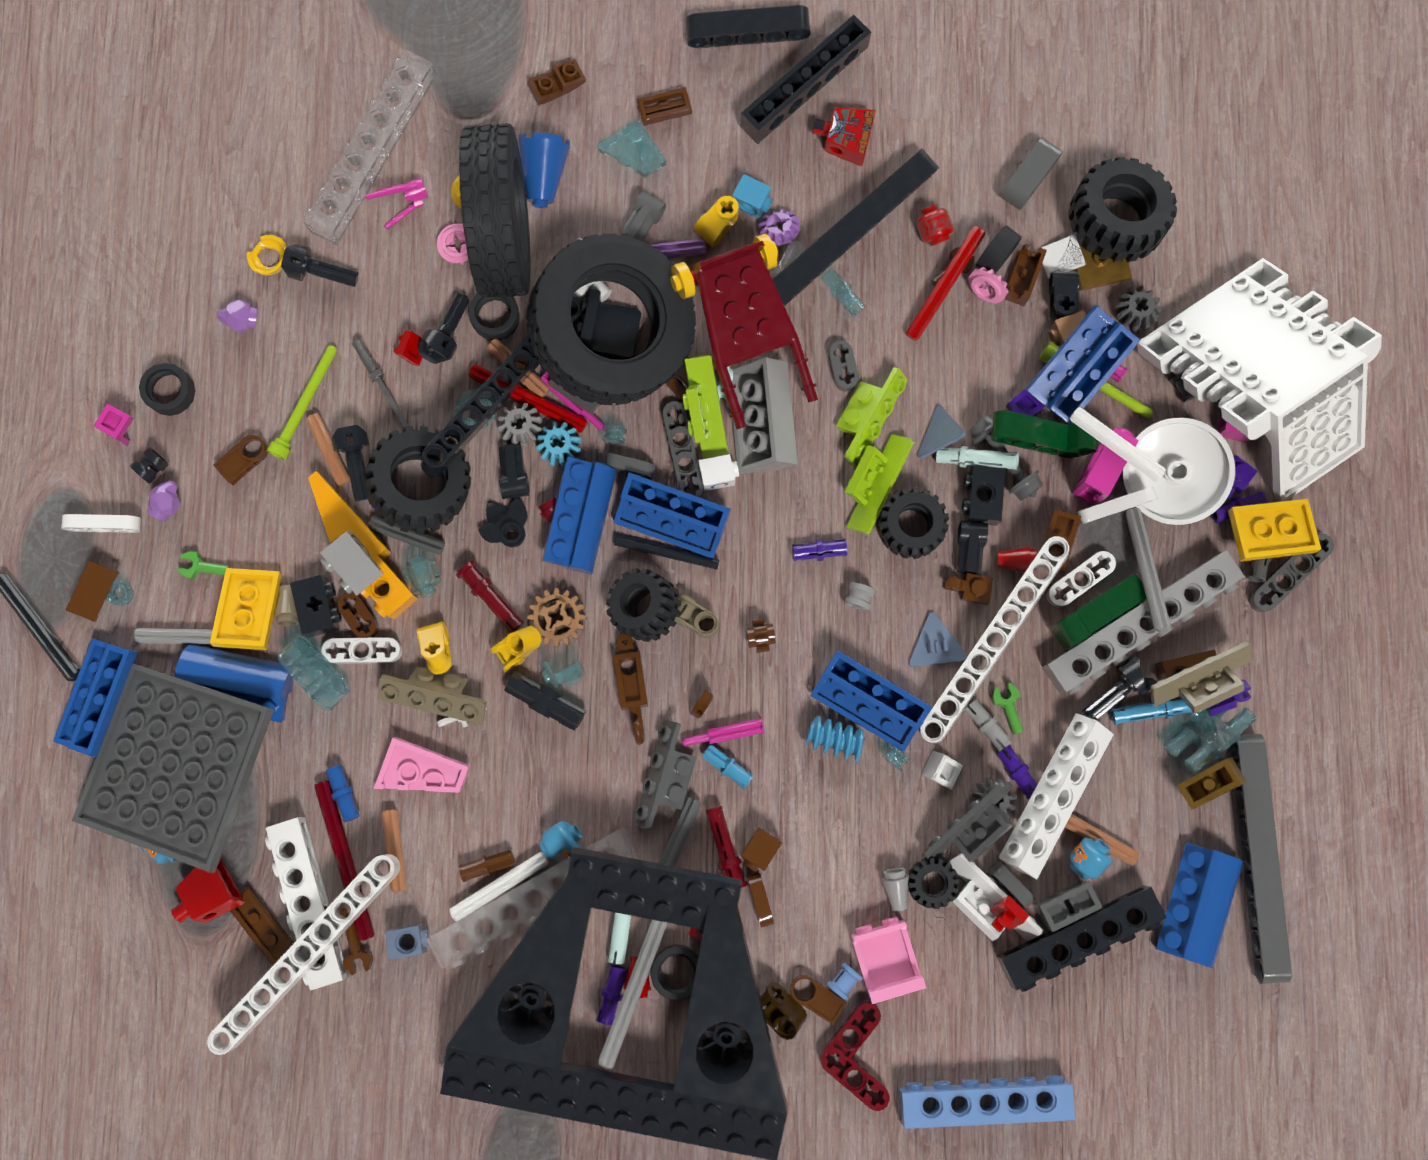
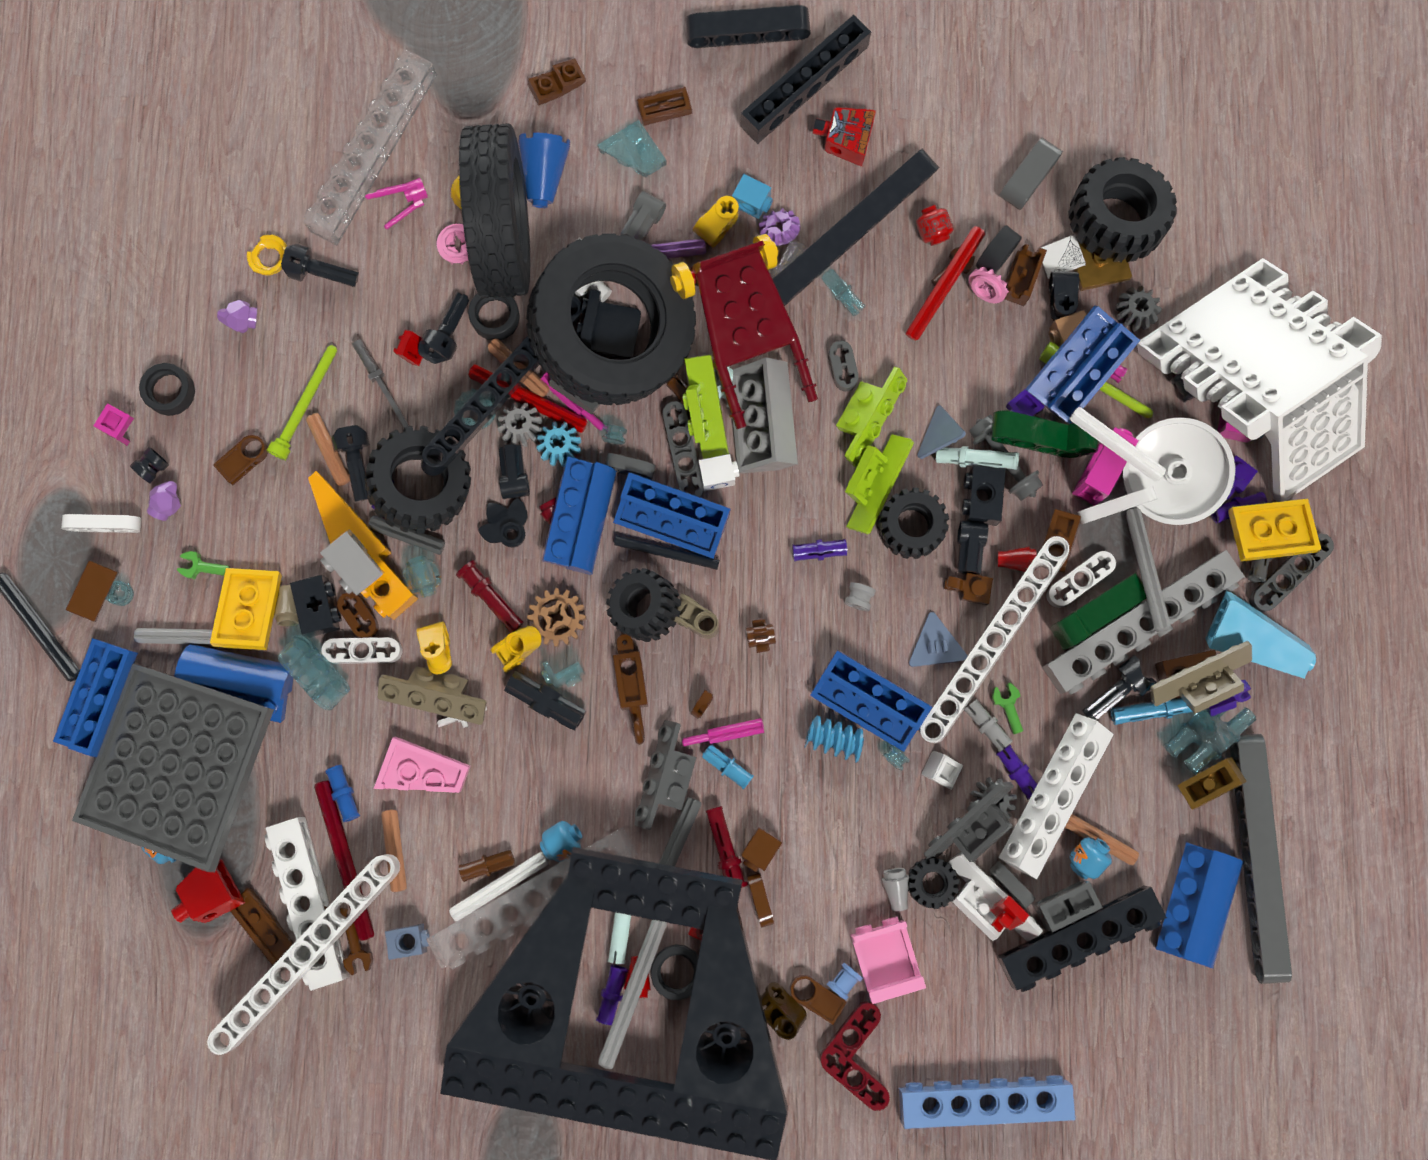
(1270, 642): none -> medium azure slope

